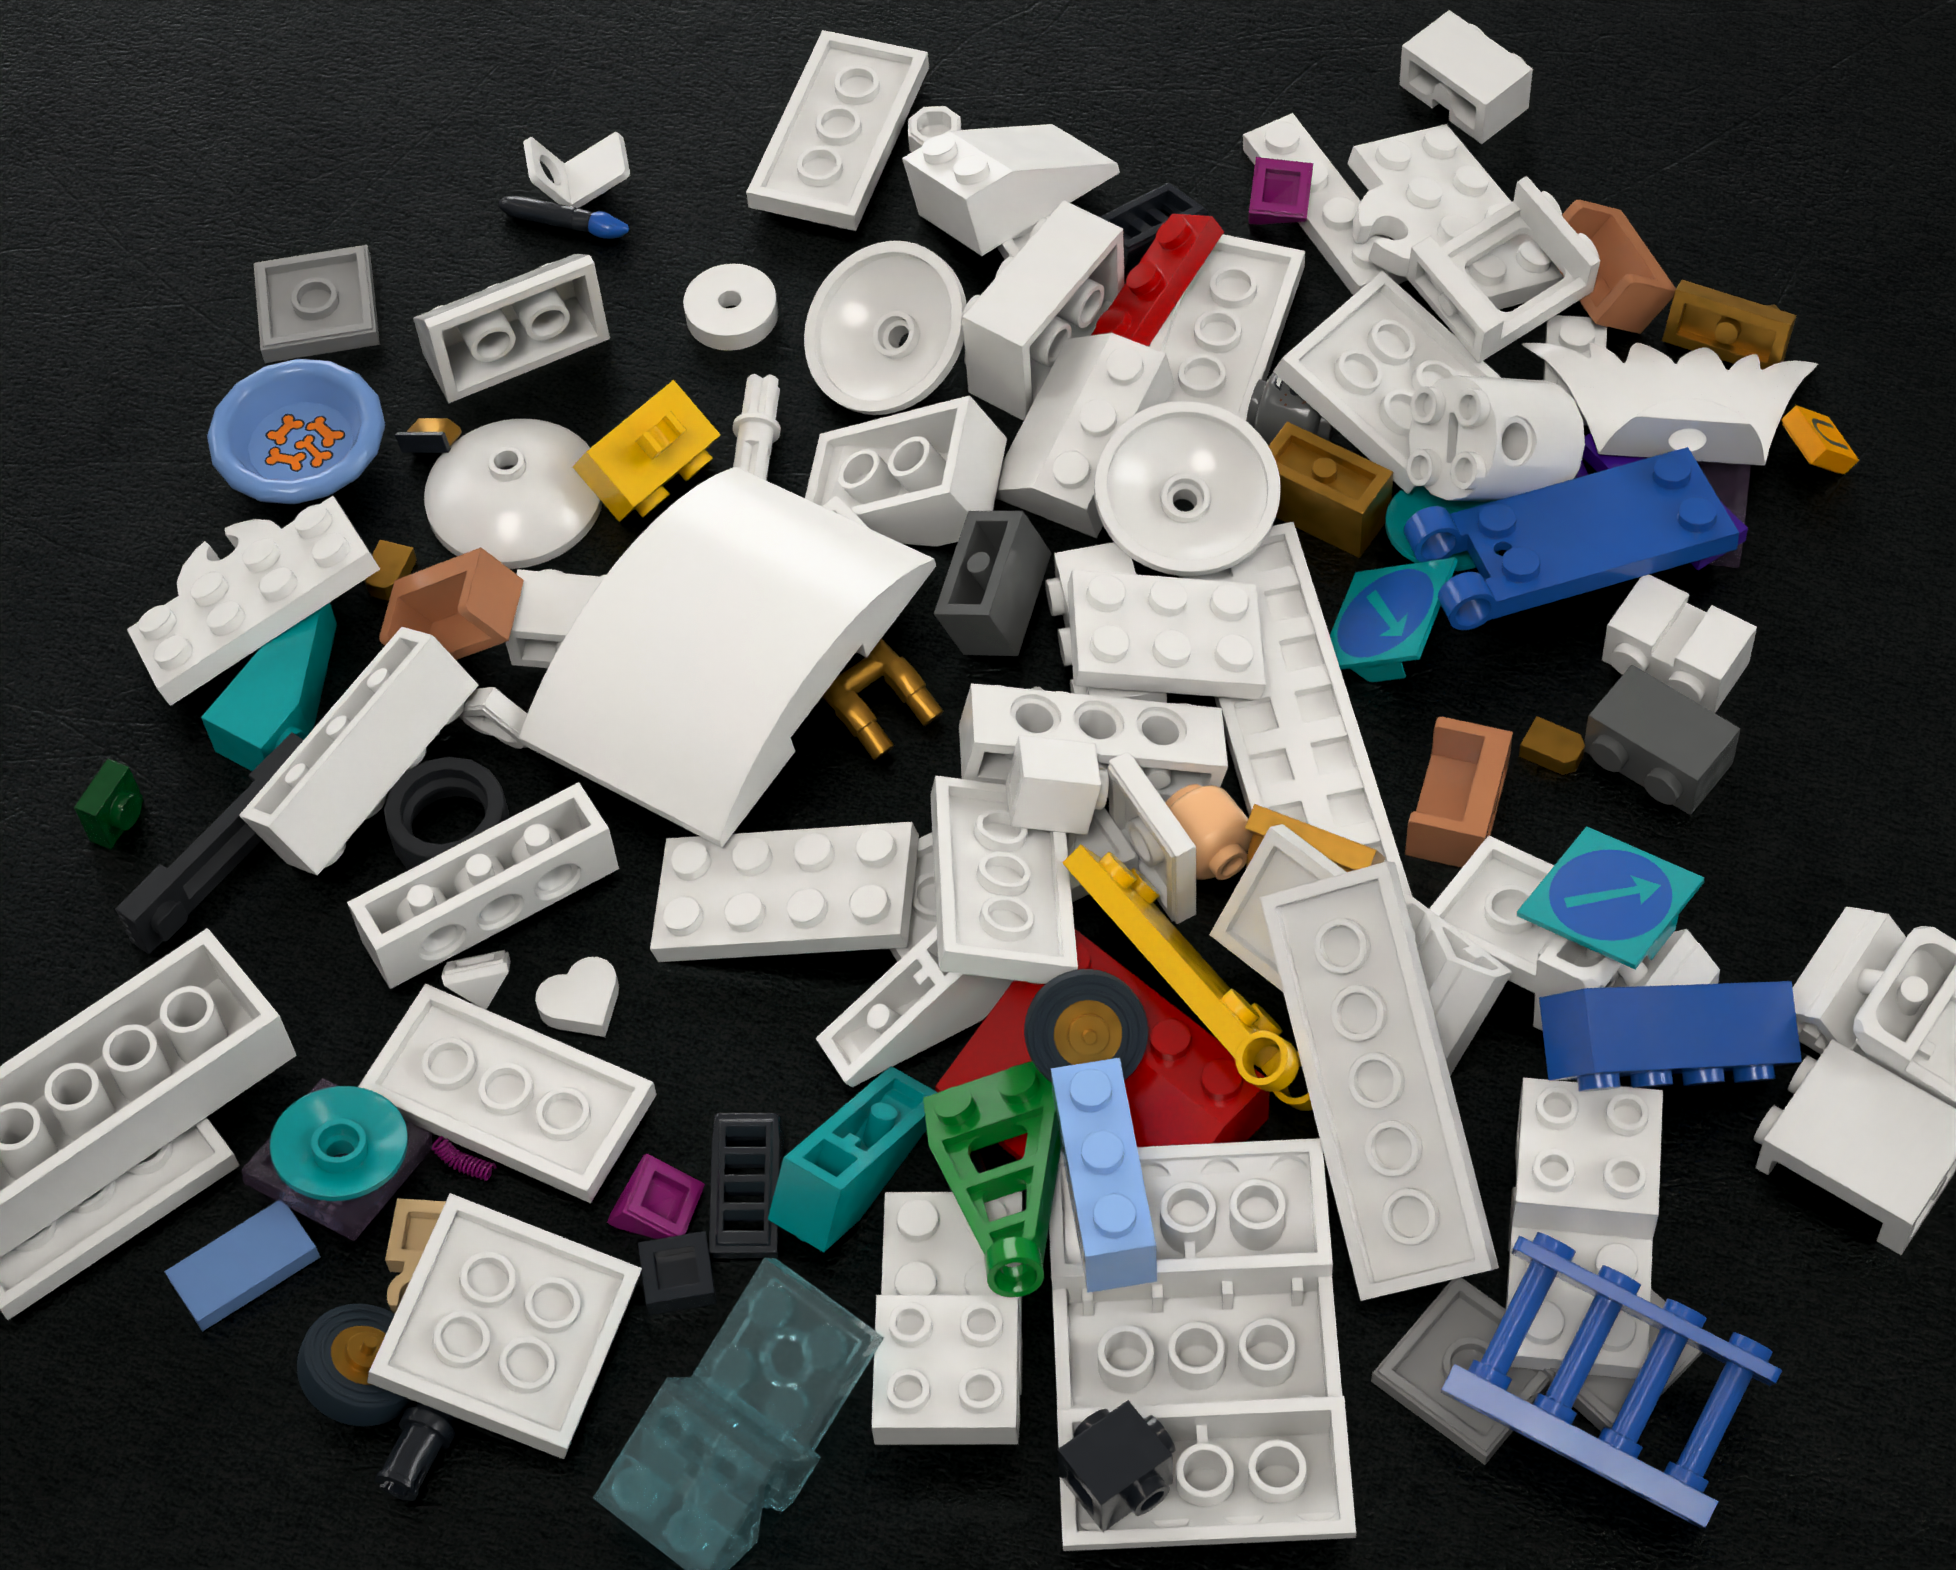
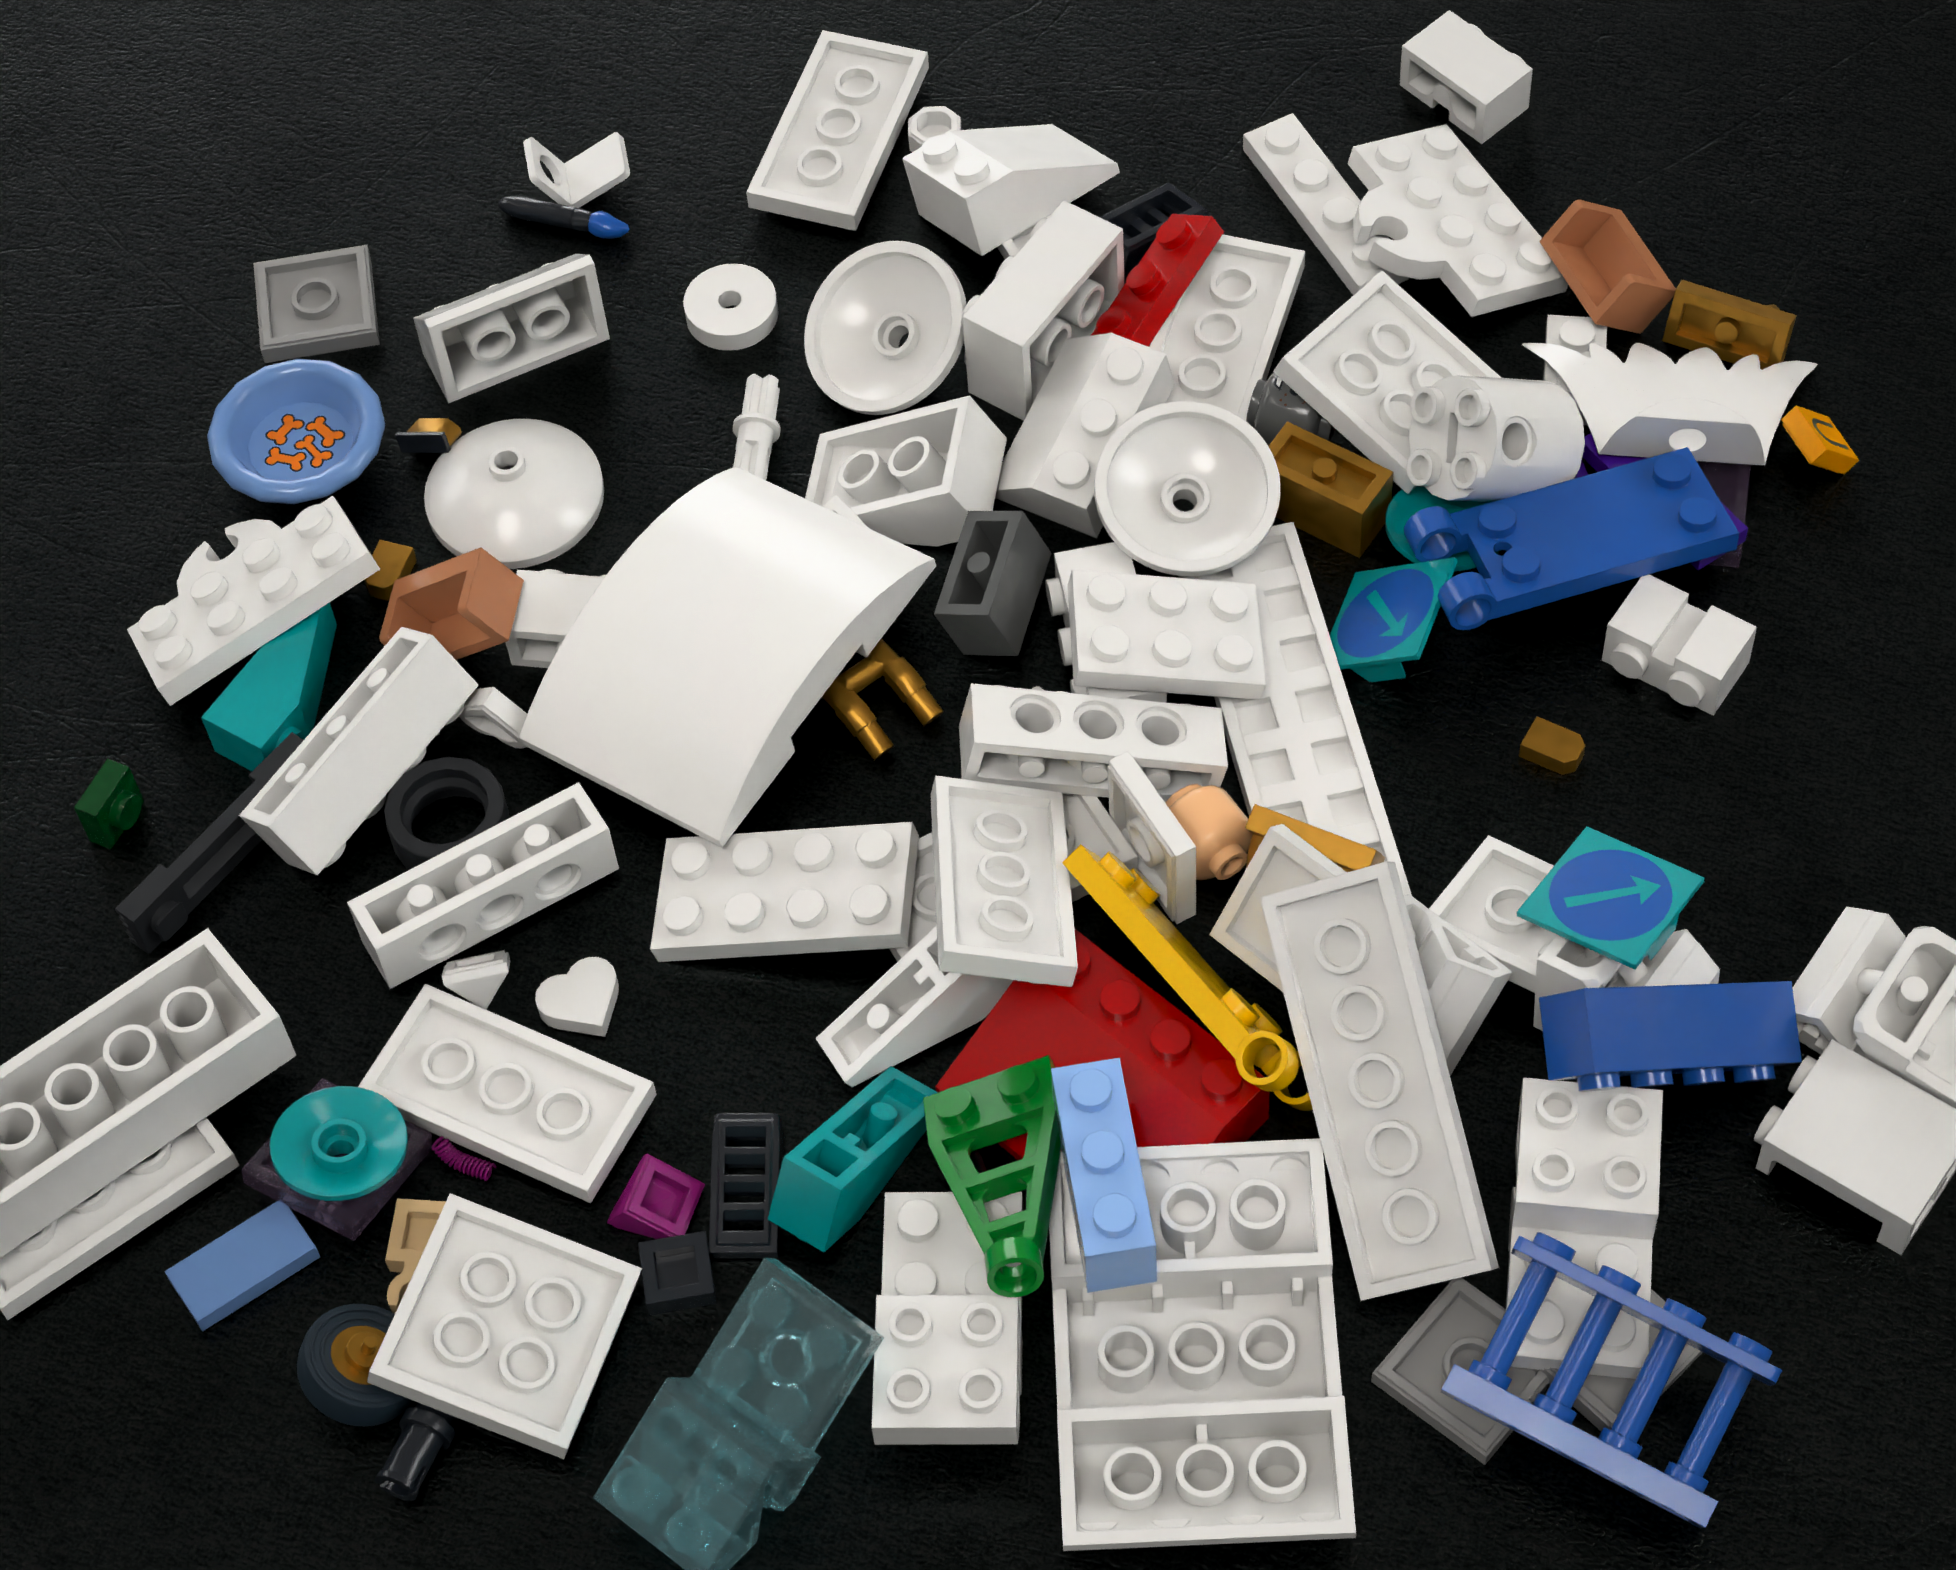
(647, 451): yellow brick -> none
(1055, 785): white brick -> none
(1085, 1020): black wheel -> none
(1118, 1464): black brick -> none
(1280, 191): magenta slope -> none
(1445, 285): white window -> none
(1459, 791): nougat panel -> none
(1660, 740): dark grey brick -> none

